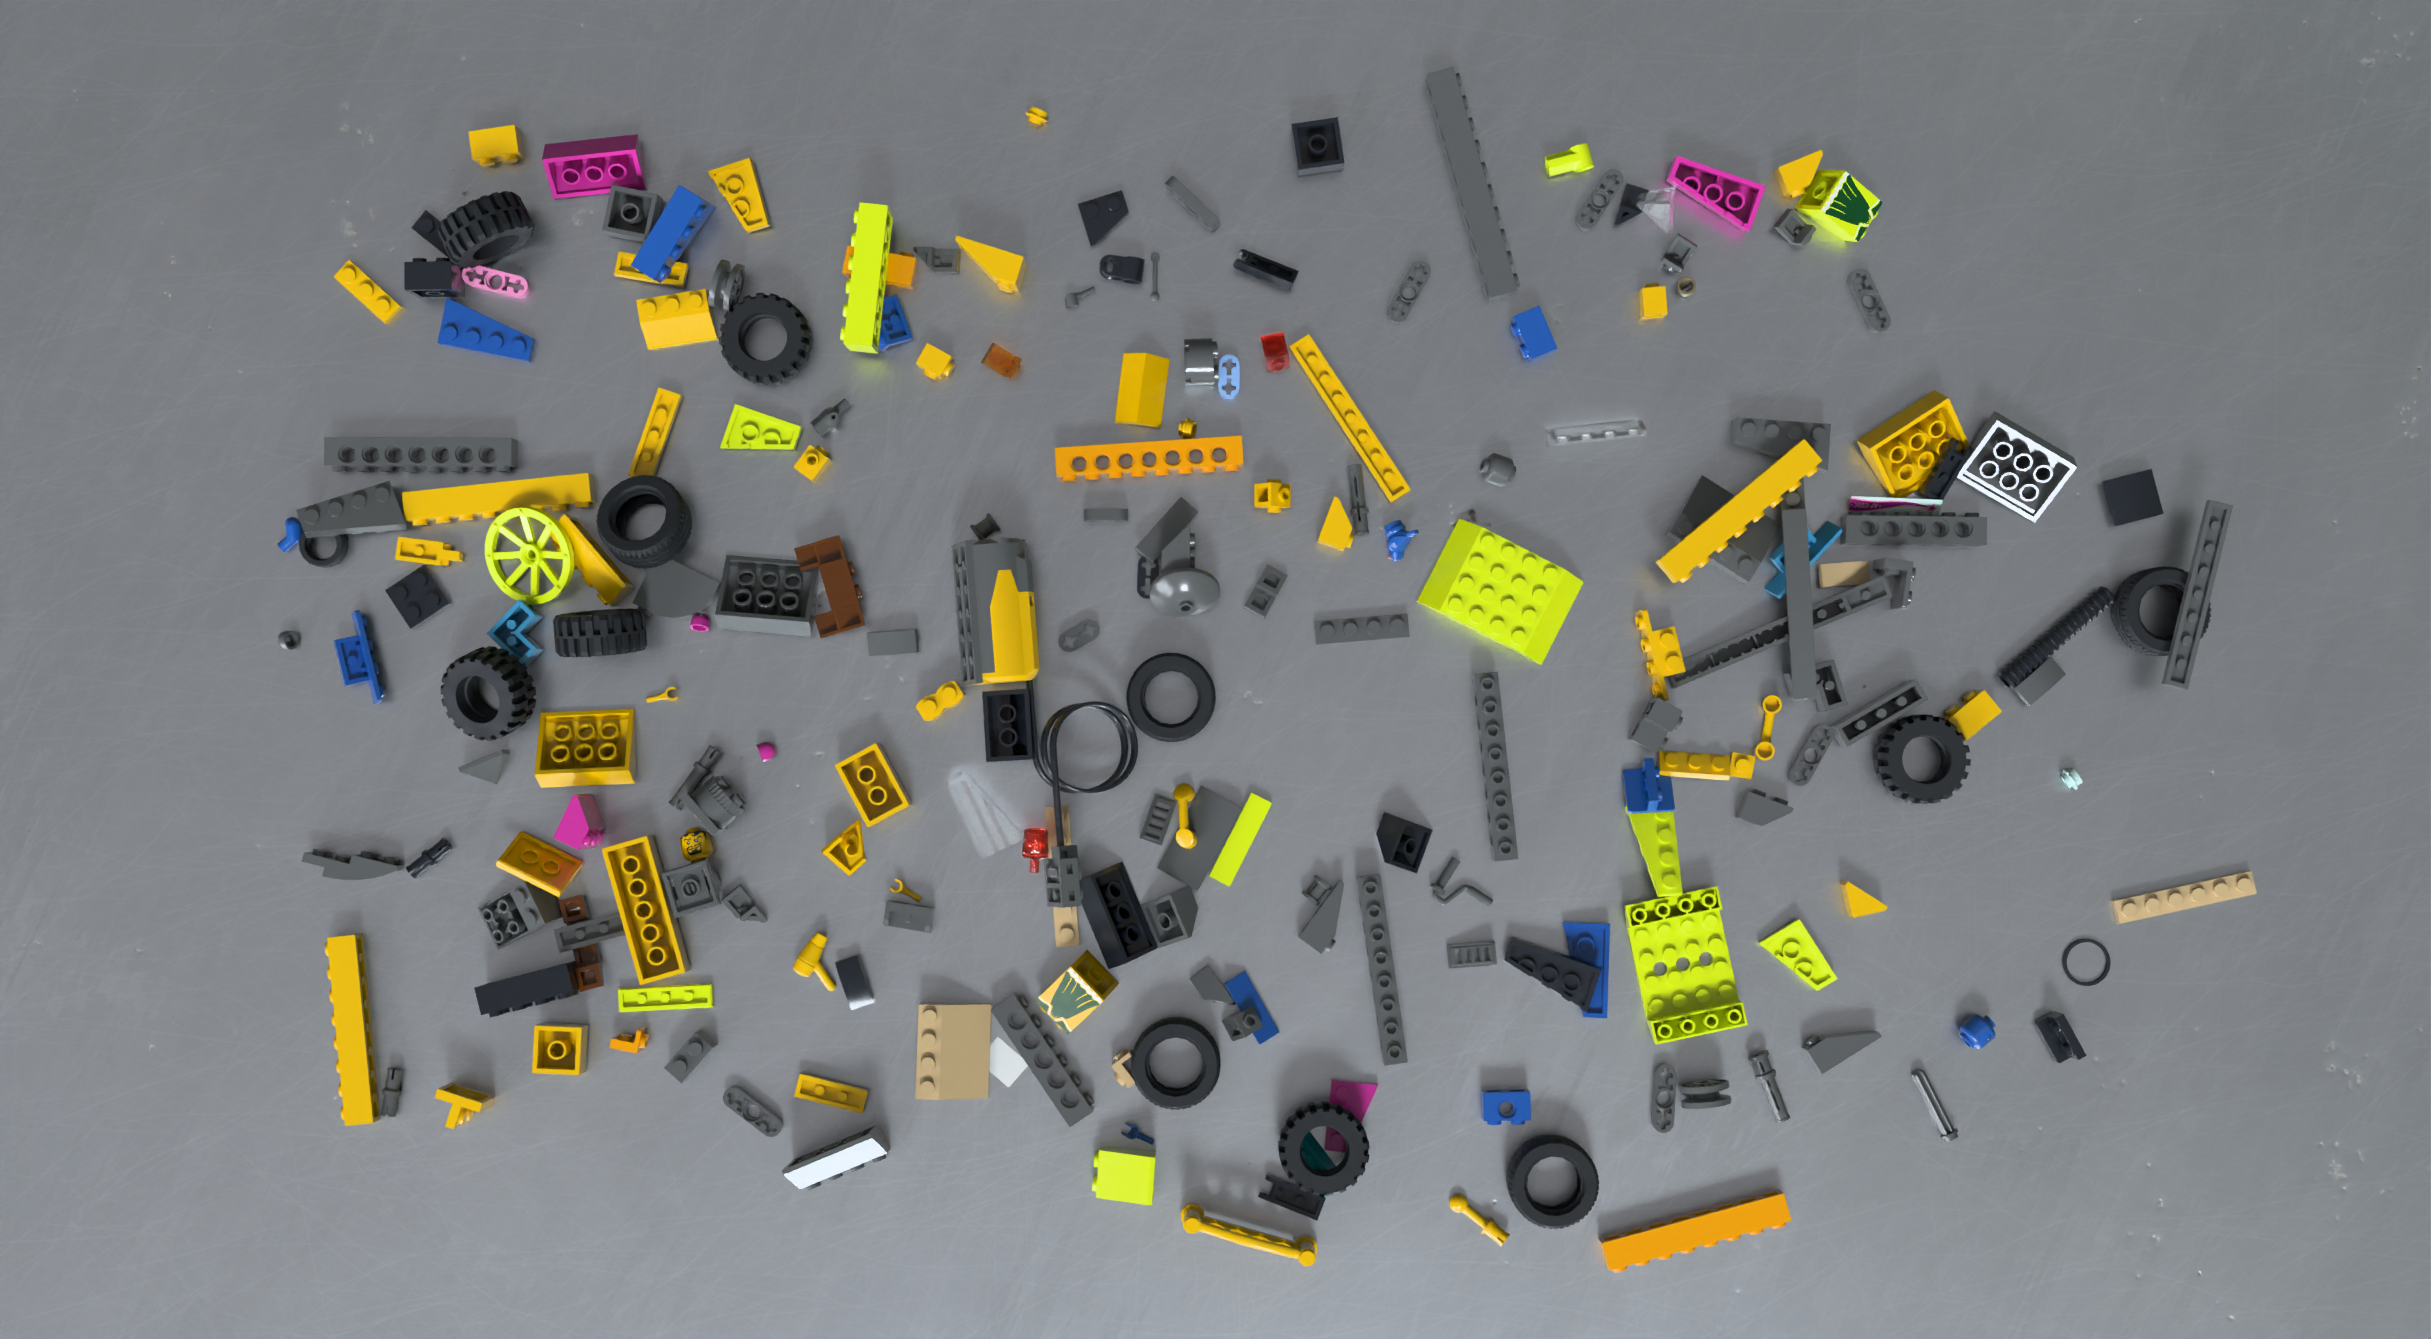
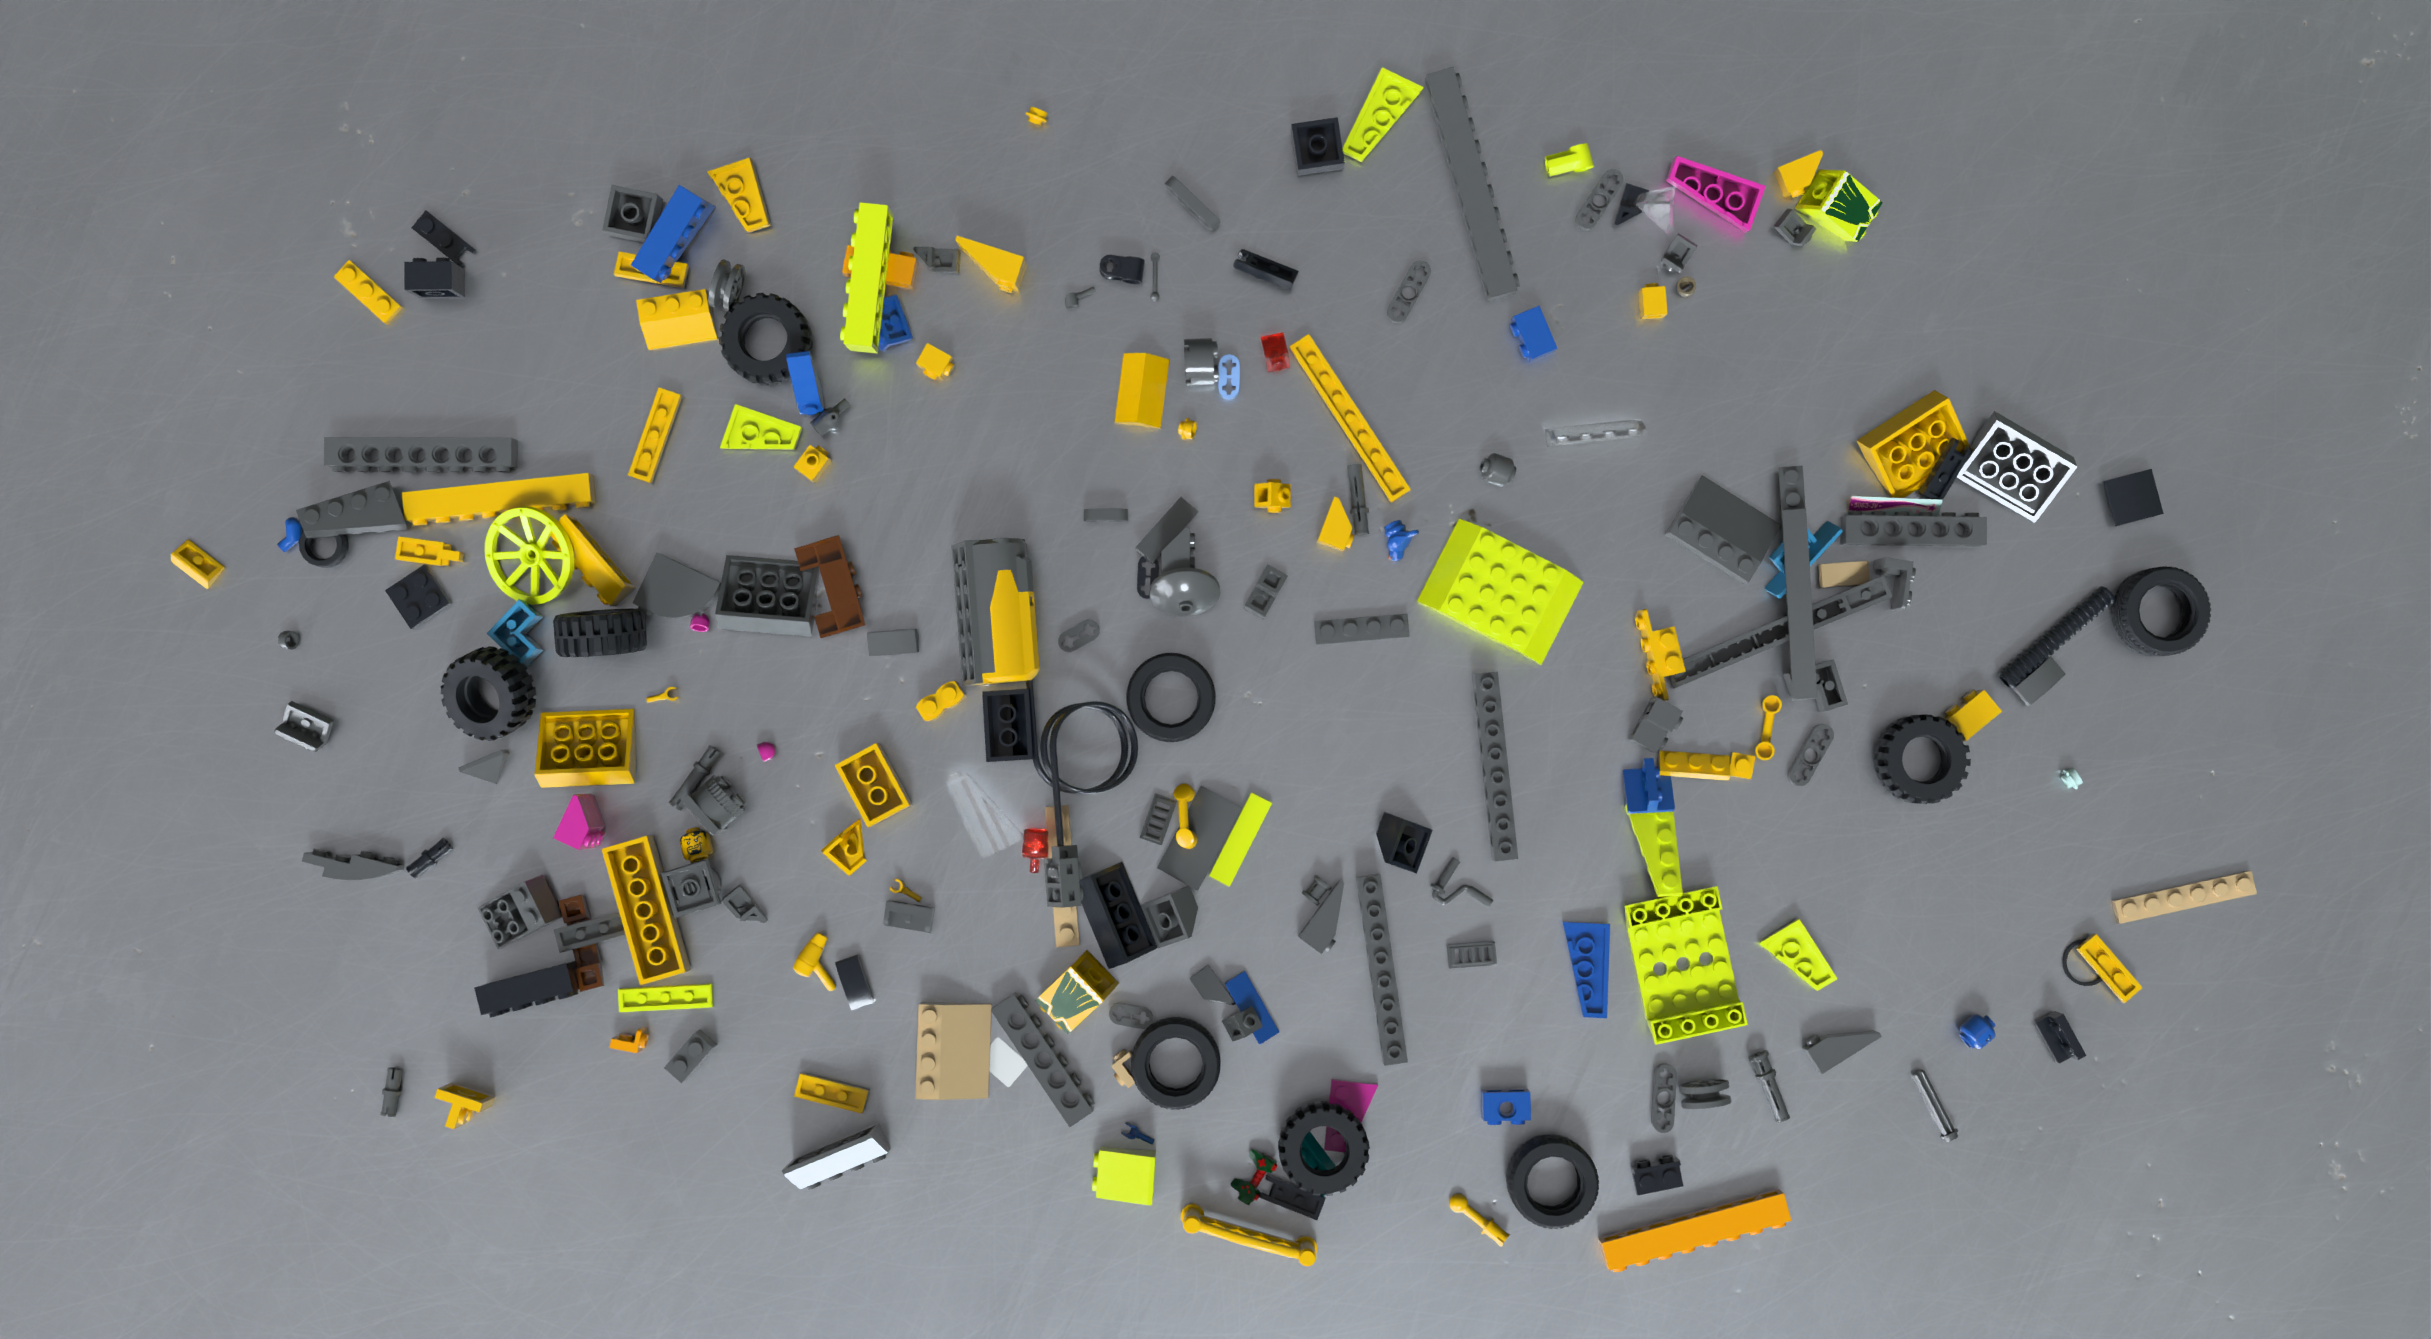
(197, 563): none -> yellow slope
(304, 727): none -> dark grey bracket
(353, 1029): yellow brick -> none
(356, 660): blue bracket -> none
(476, 332): blue wing -> none
(486, 229): black tyre -> none
(496, 145): yellow brick -> none
(514, 279): bright pink beam -> none
(539, 864): yellow tile -> none
(560, 1048): yellow brick -> none
(594, 166): dark pink slope -> none
(625, 499): black tyre -> none
(753, 1101): dark grey beam -> none
(805, 383): none -> slope
(985, 527): dark grey bush -> none
(1001, 361): clear orange bracket -> none
(1067, 455): light orange brick -> none
(1102, 215): black wing -> none
(1129, 1021): none -> dark grey beam
(1248, 1190): none -> dark green piece
(1381, 110): none -> neon yellow wing
(1560, 972): black wing -> none
(1656, 1175): none -> black bracket
(1739, 511): yellow brick -> none
(1761, 810): dark grey slope -> none
(1779, 436): dark grey wedge -> none
(1859, 902): yellow slope -> none
(1869, 319): dark grey beam -> none
(1878, 713): dark grey brick -> none
(2109, 968): none -> yellow plate
(2197, 594): dark grey plate -> none

